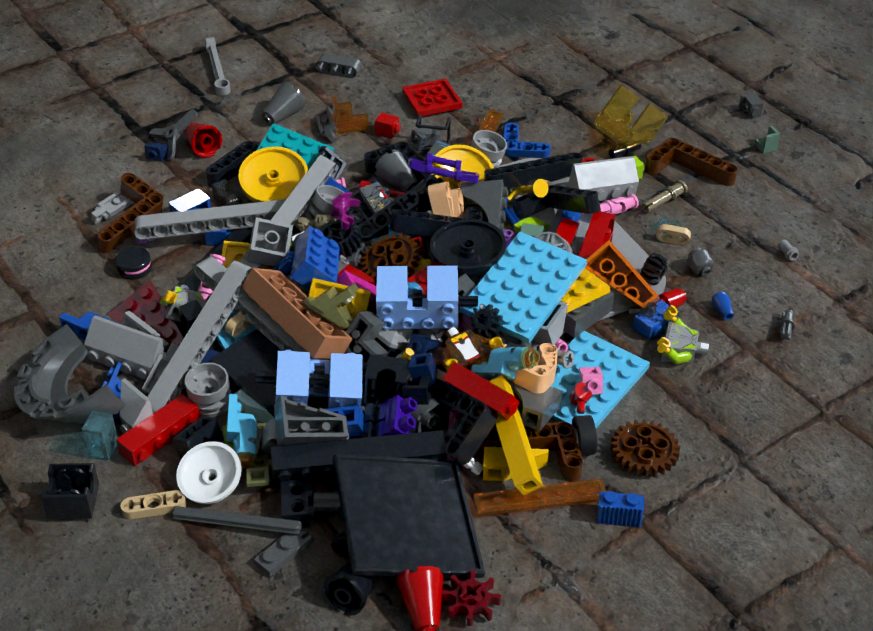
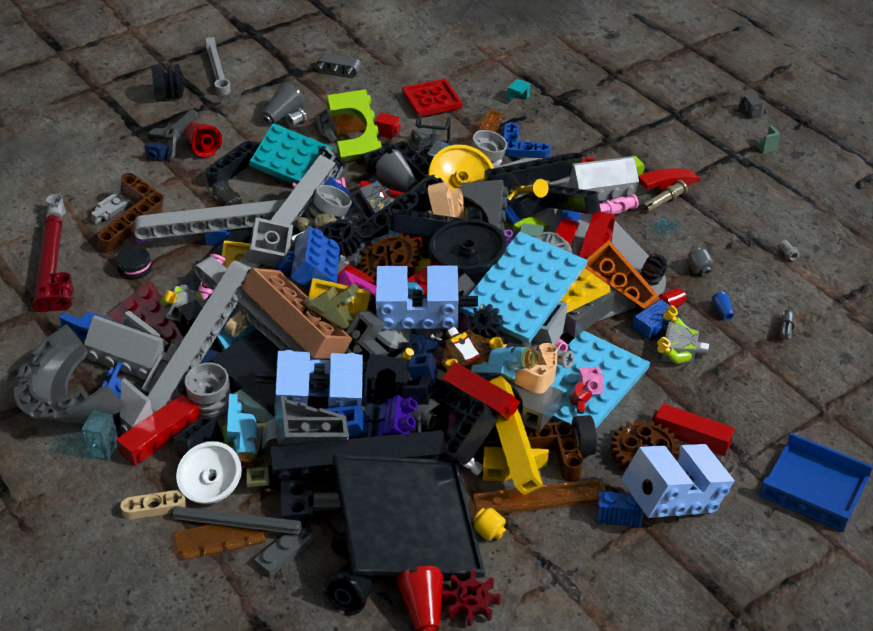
(50, 286): none -> dark red piece
(71, 491): black piece -> none
(167, 81): none -> black wheel
(190, 201): brick -> none
(213, 536): none -> clear orange windscreen
(271, 174): yellow dish -> none
(295, 118): none -> light grey bush
(340, 207): magenta piece -> none
(356, 104): none -> lime arch
(427, 167): dark purple bar -> none
(489, 524): none -> yellow head
(518, 88): none -> teal panel
(616, 118): clear yellow windscreen -> none
(620, 151): black pin -> none
(649, 311): clear smoke hand -> none
(667, 177): none -> red slope
(673, 234): tan beam -> none
(677, 487): none -> light blue piece
(692, 158): reddish brown beam -> none
(694, 428): none -> red brick
(816, 482): none -> blue panel

